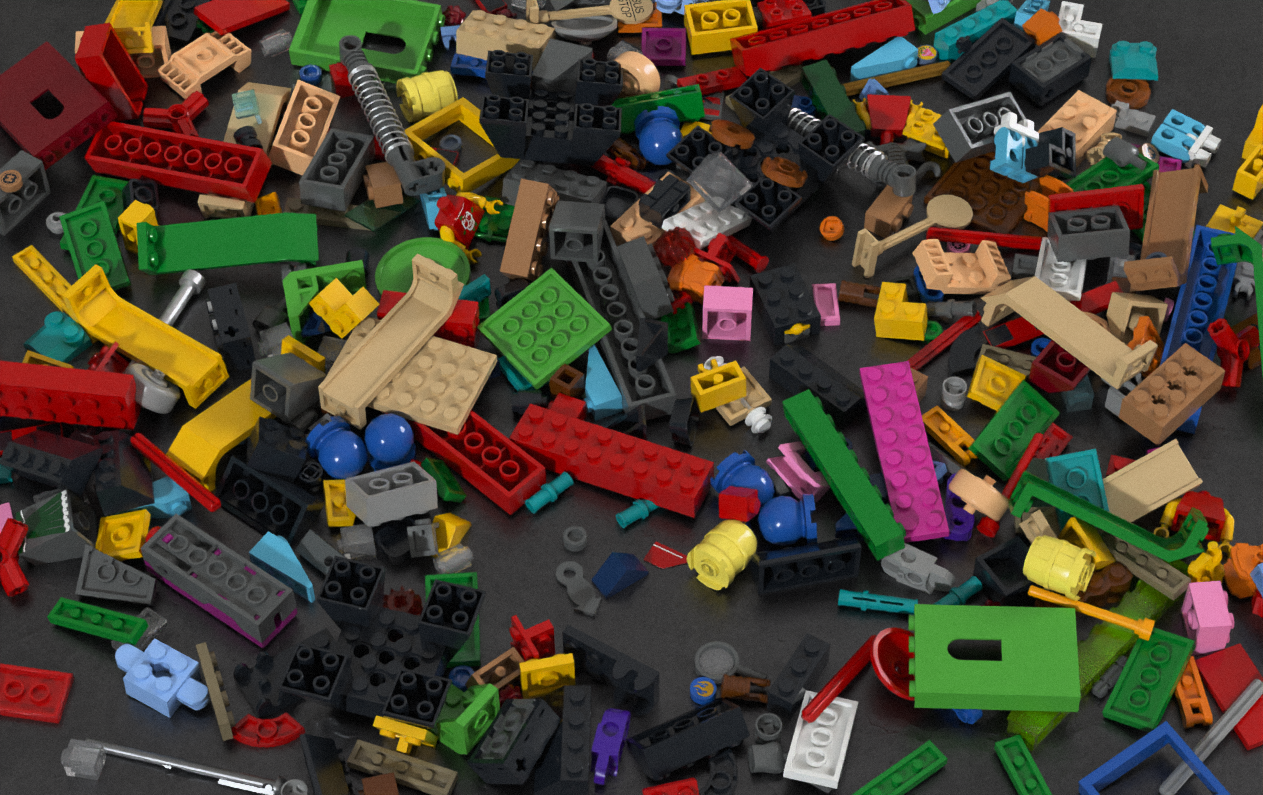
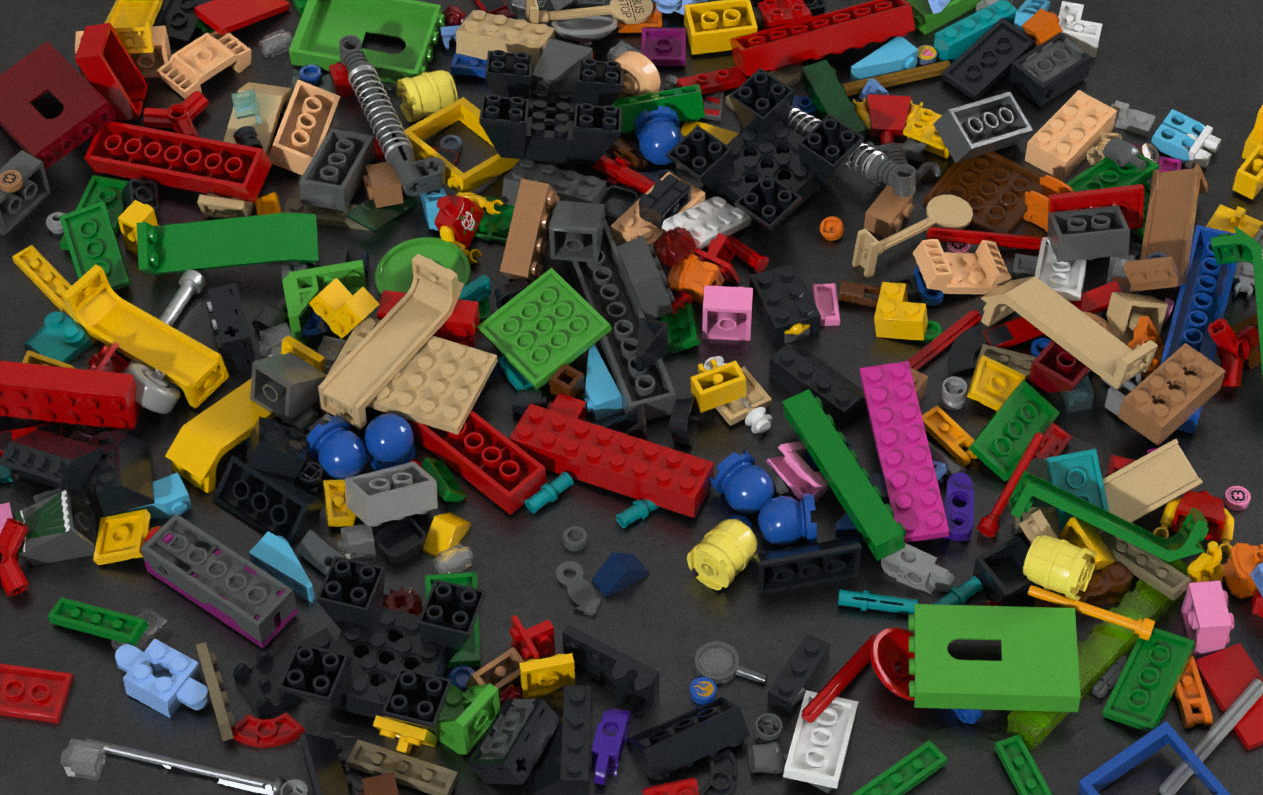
(112, 580): dark grey wing -> none
(175, 472): red axle -> none
(423, 538): dark grey bracket -> none
(664, 556): red sticker -> none
(719, 181): clear slope -> none
(731, 134): dark orange tile -> none
(738, 503): red brick -> none
(739, 688): reddish brown hinge -> none
(784, 172): dark orange tile -> none
(951, 308): dark grey pin -> none
(963, 44): black piece -> none
(979, 494): light nougat wheel -> none
(1011, 146): medium azure hips -> none
(1053, 155): black brick -> none
(1133, 61): teal slope -> none
(1135, 99): dark orange tile -> none
(1237, 498): none -> bright pink tile

